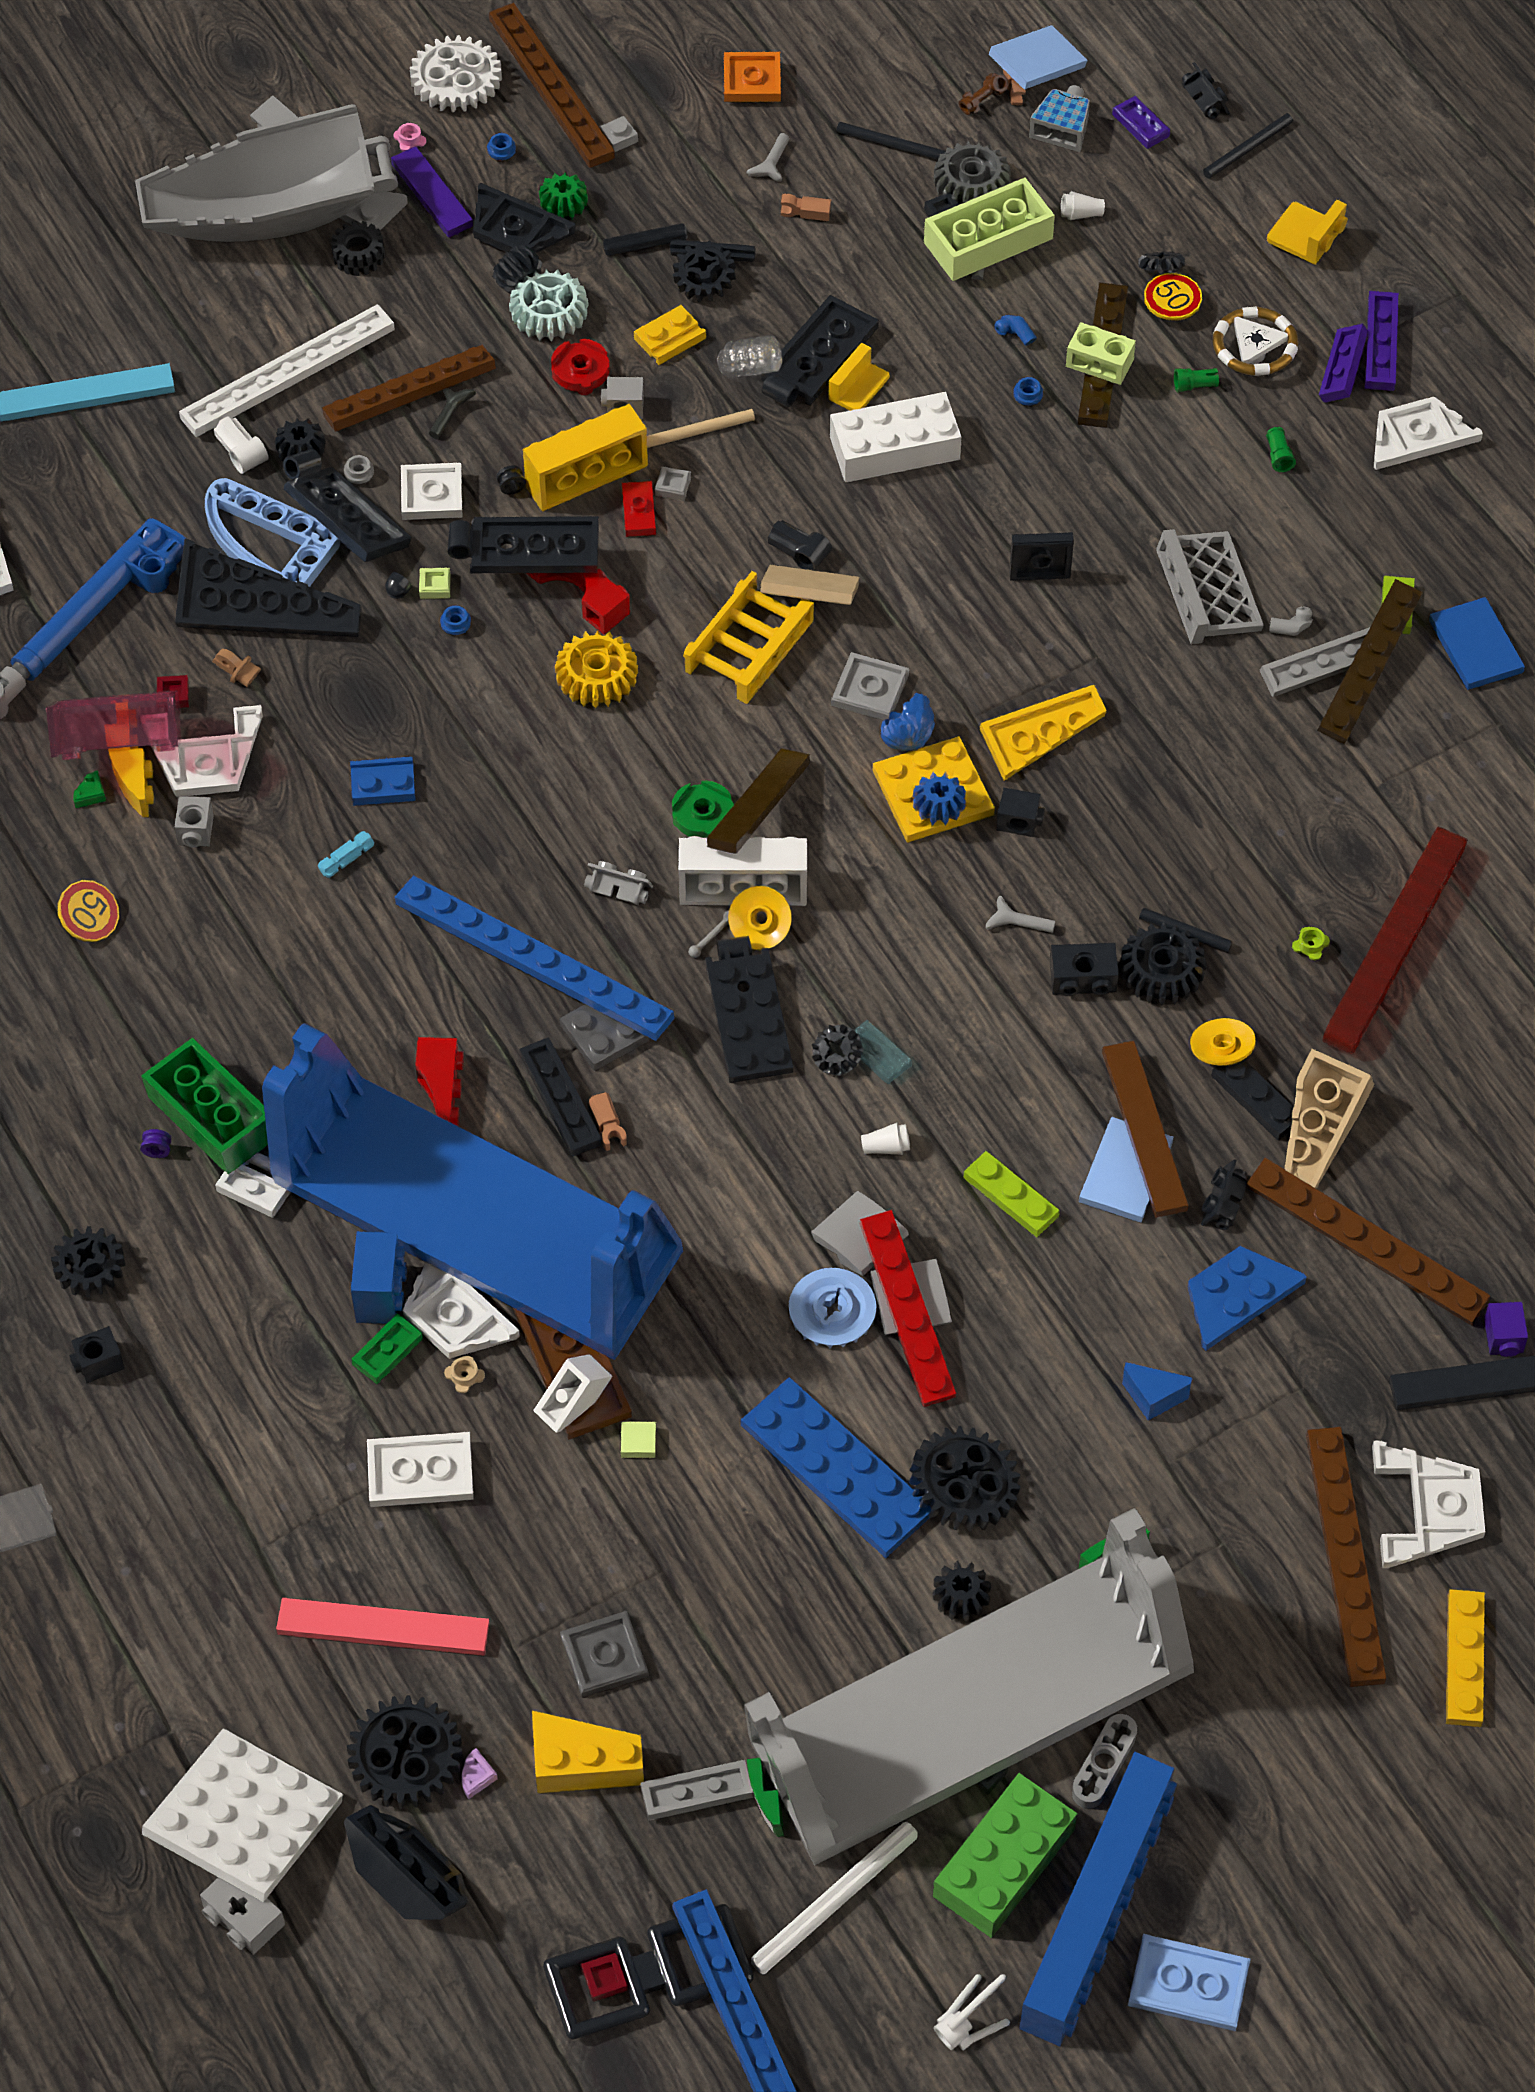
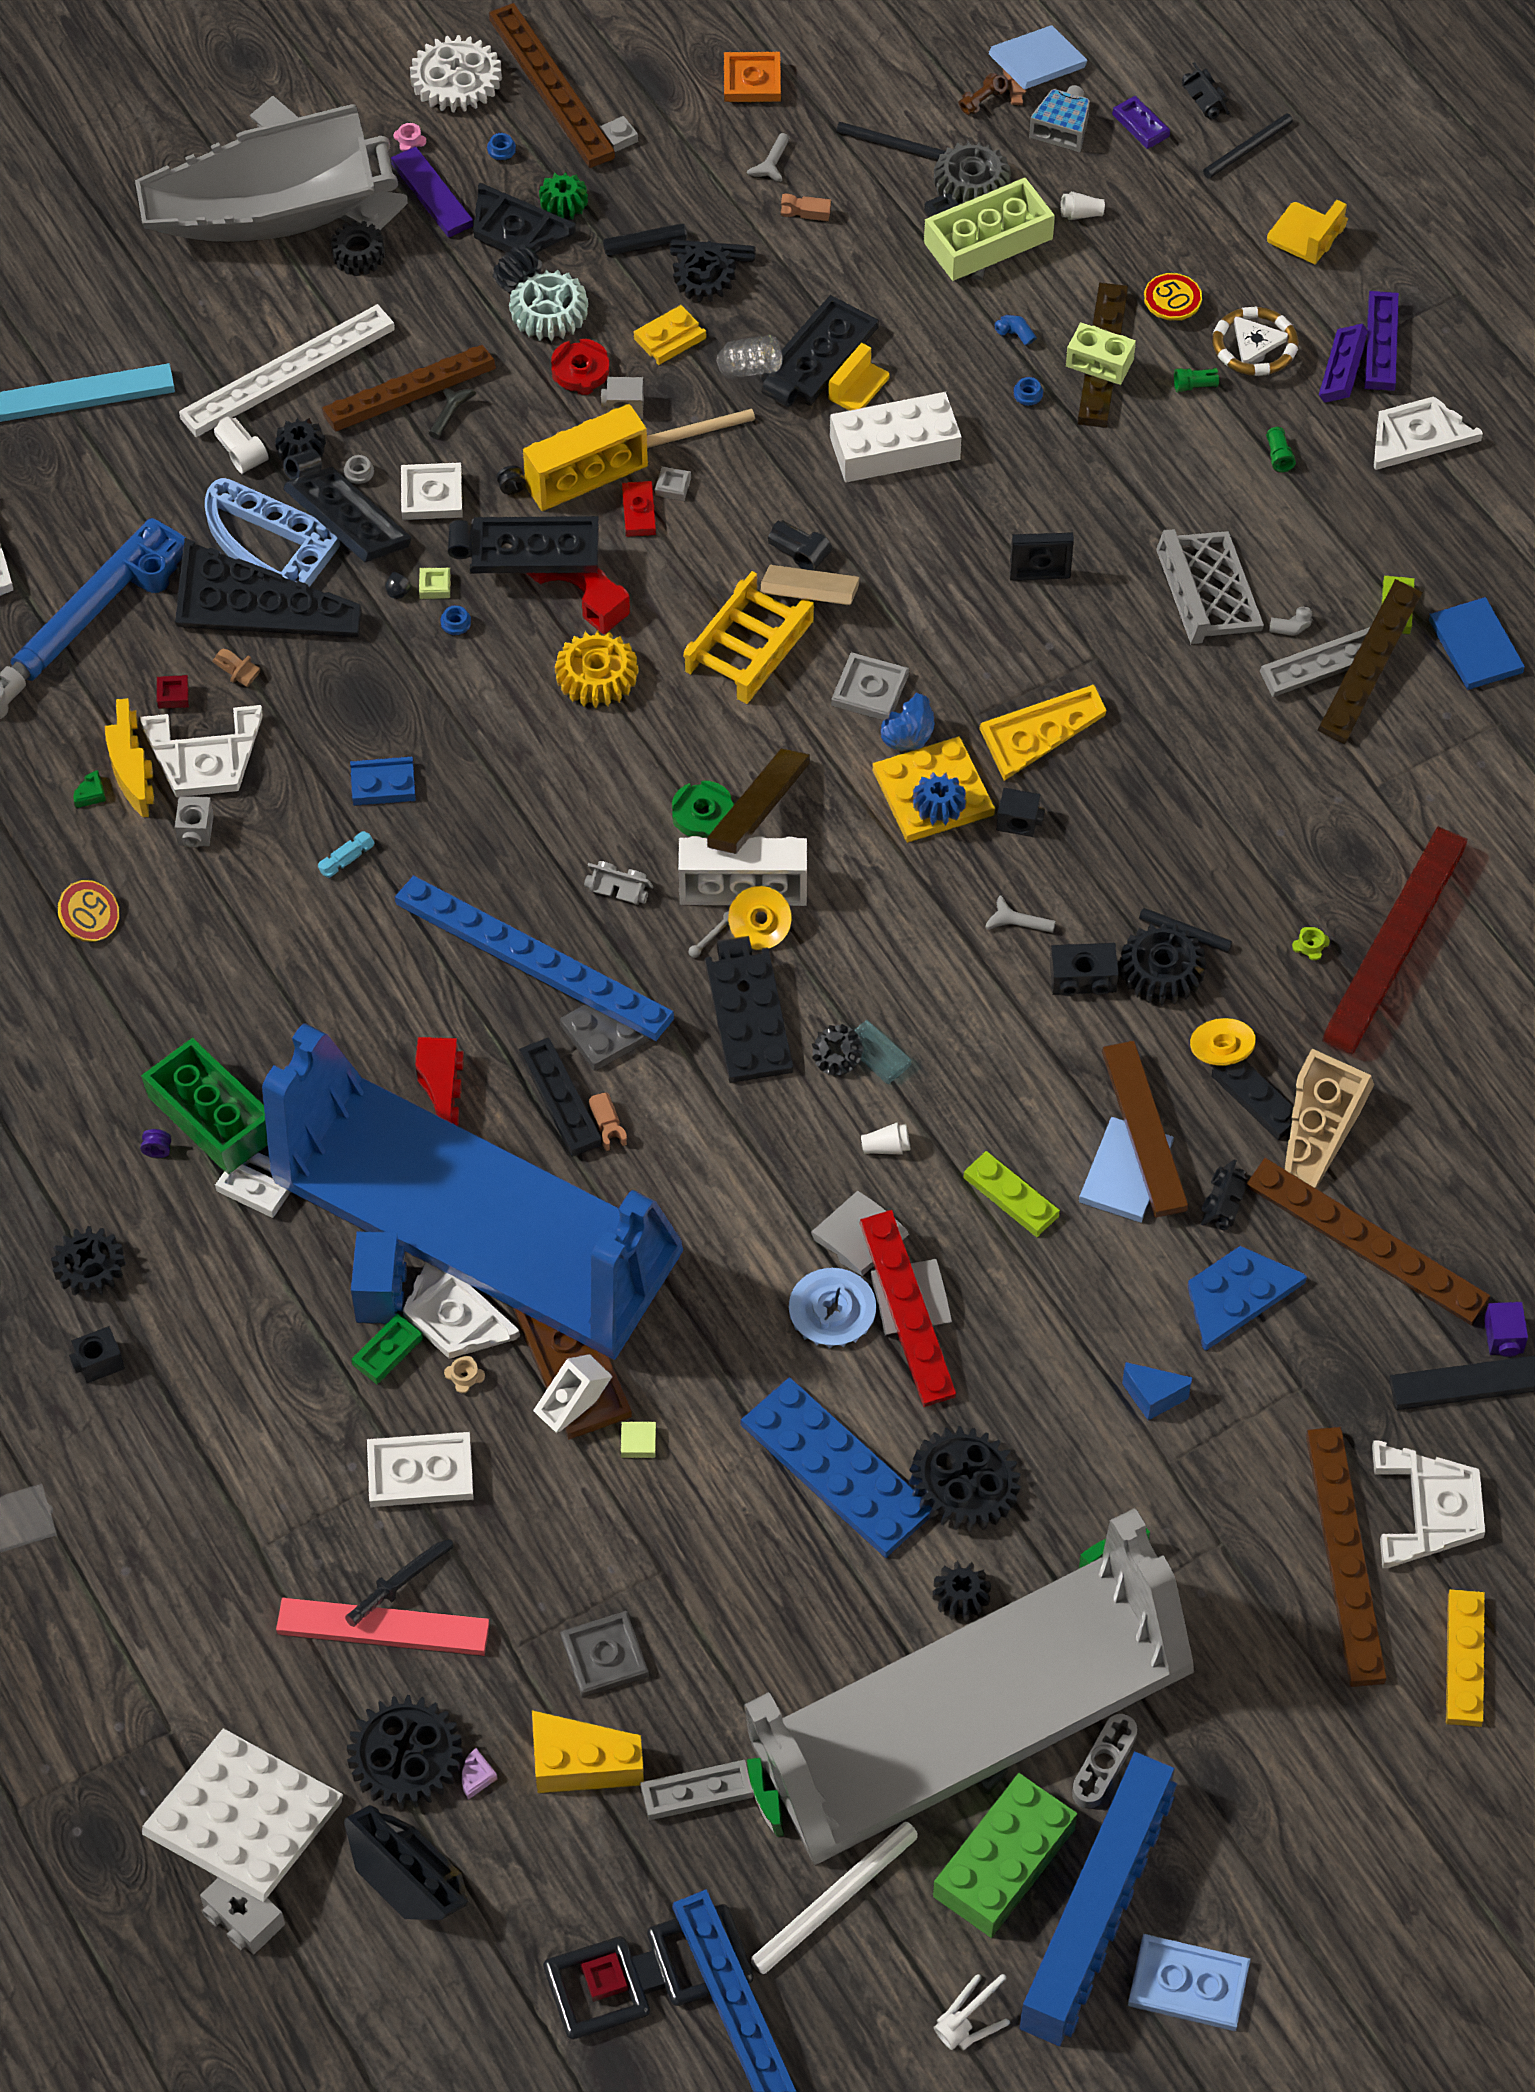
(114, 723): clear pink windscreen -> none
(388, 1588): none -> black sword
(1161, 262): black gear -> none

